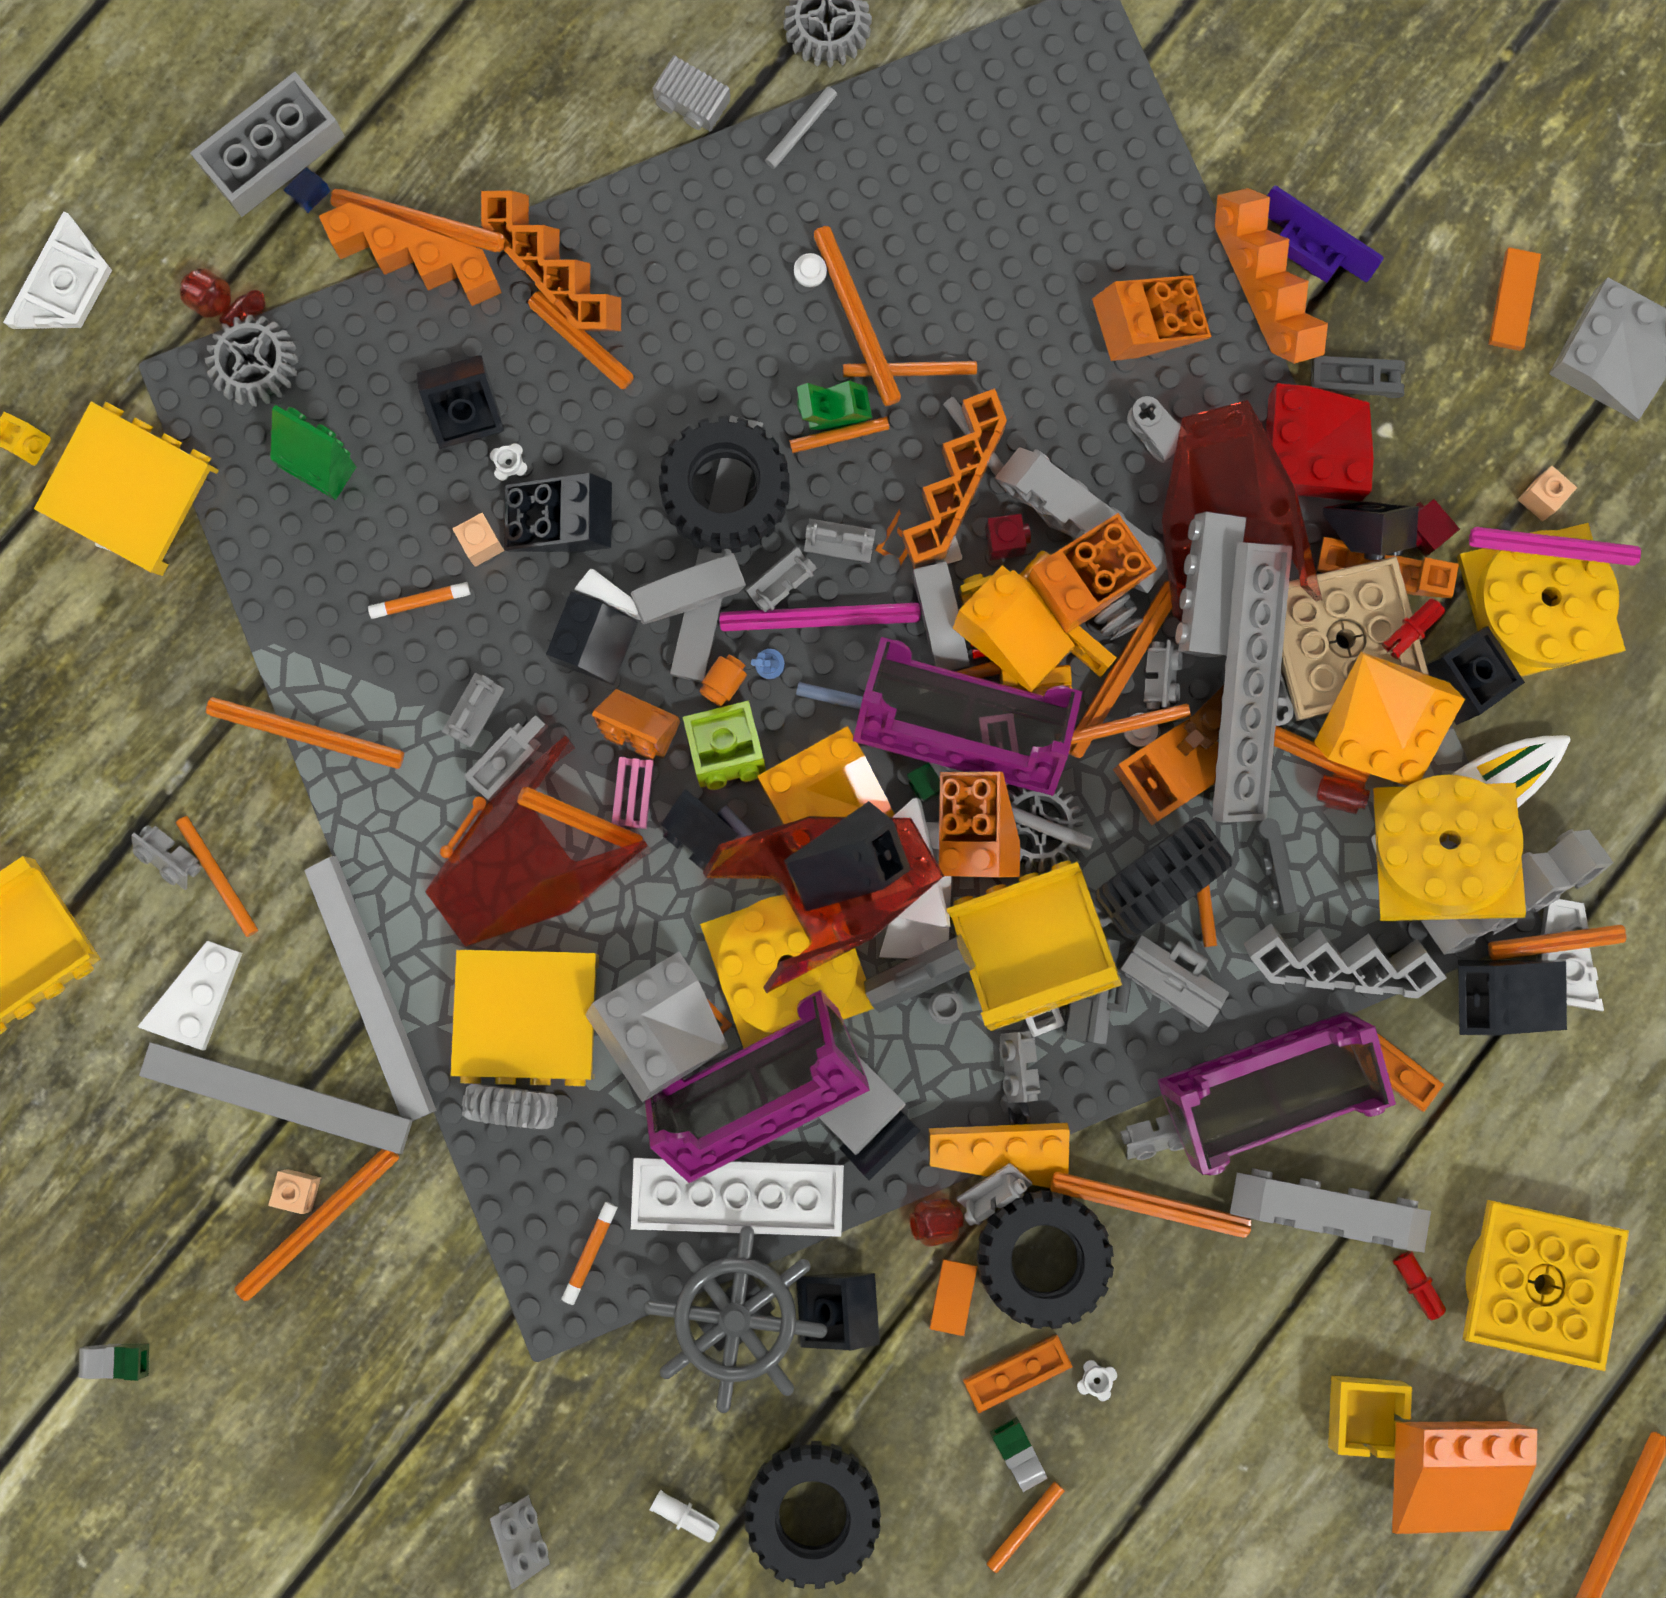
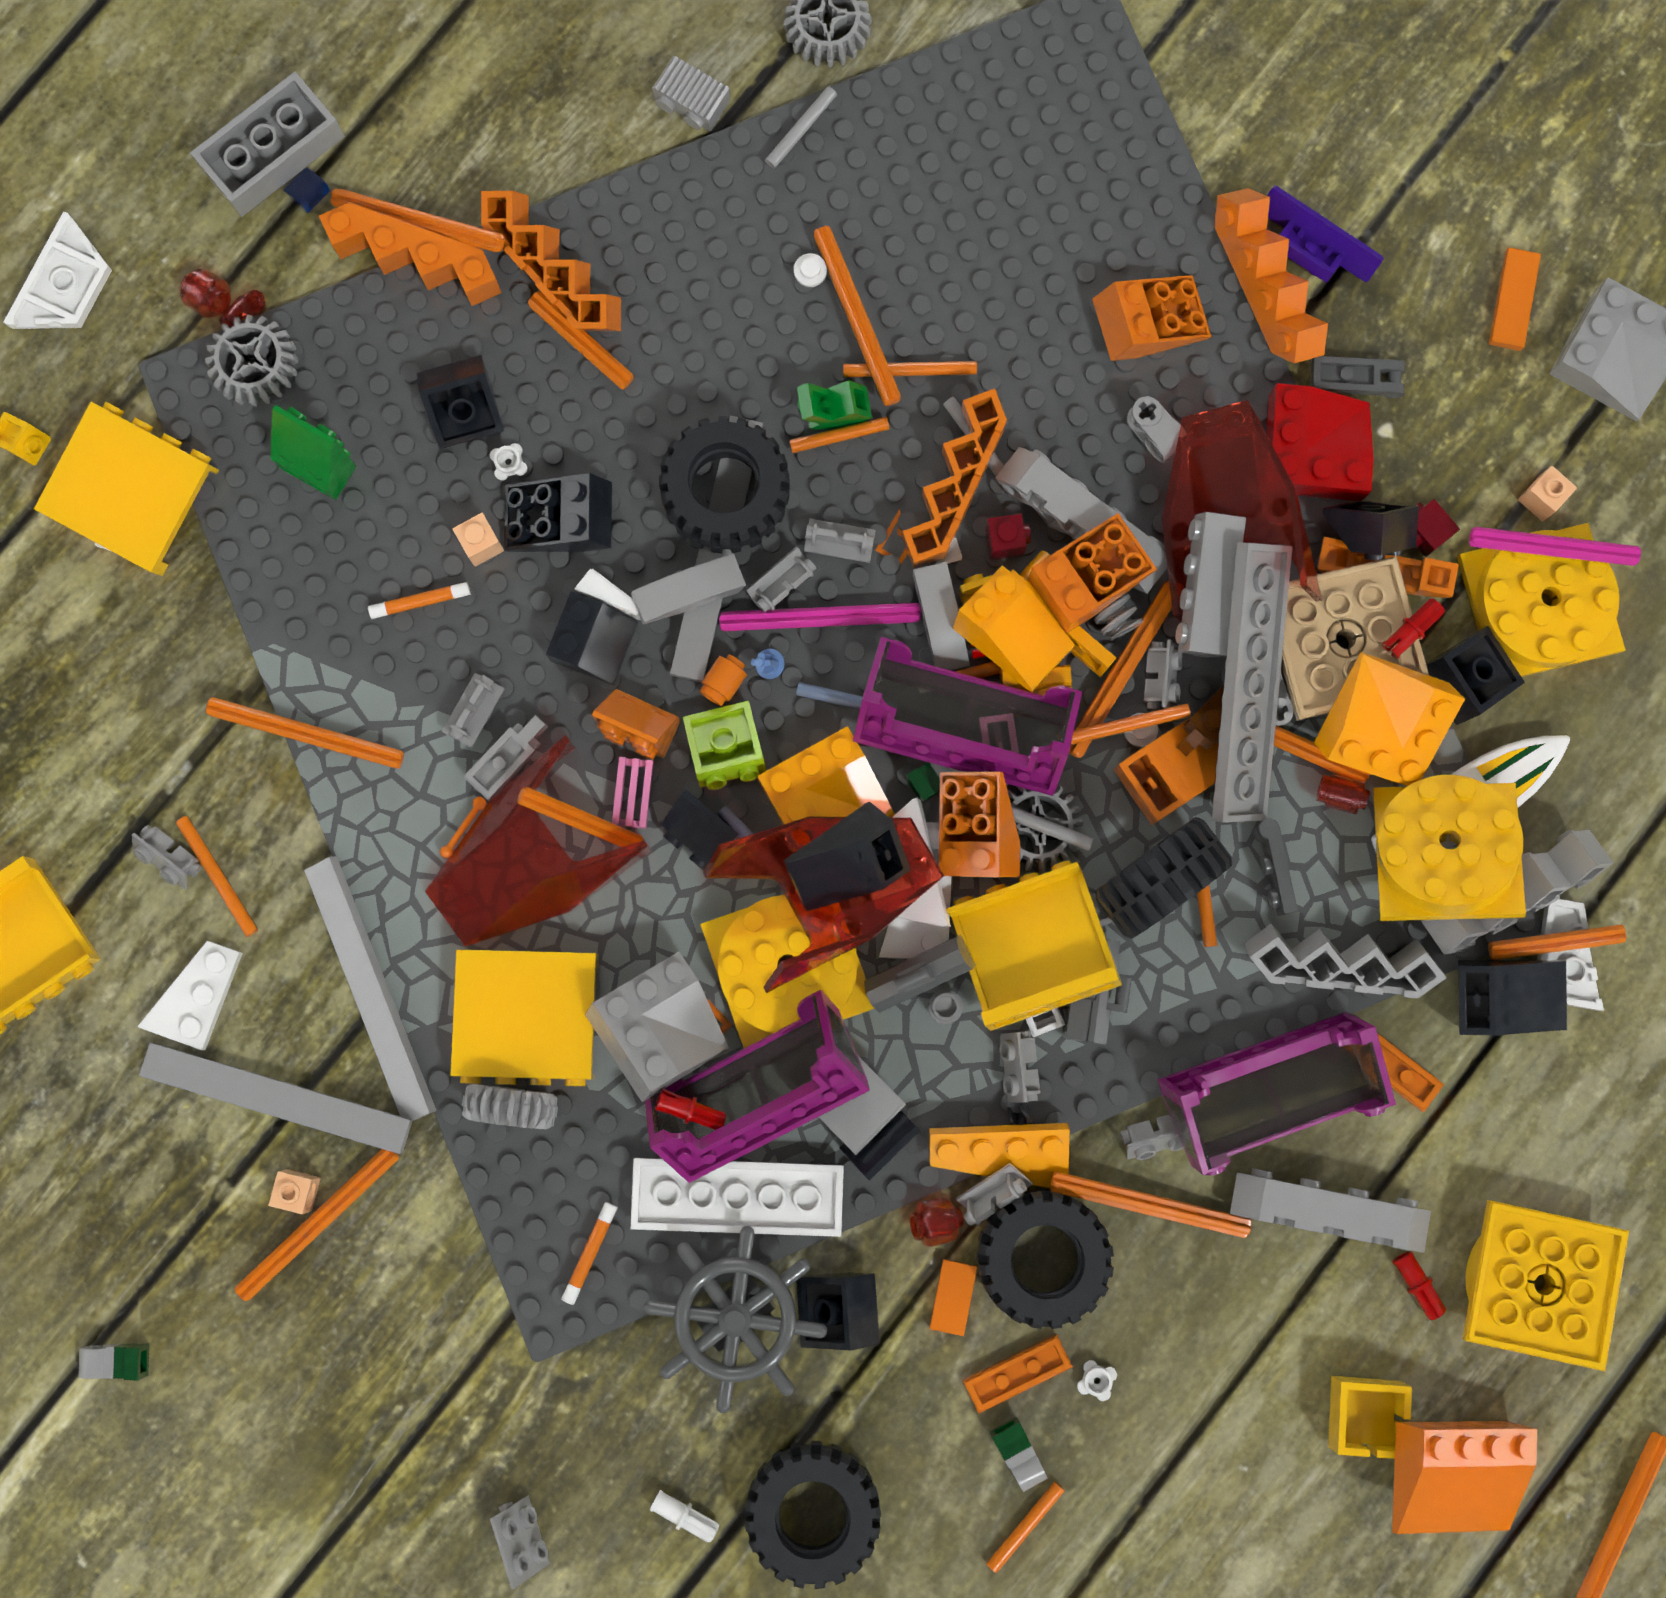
(689, 1110): none -> red axle
(1162, 977): light grey piece -> none

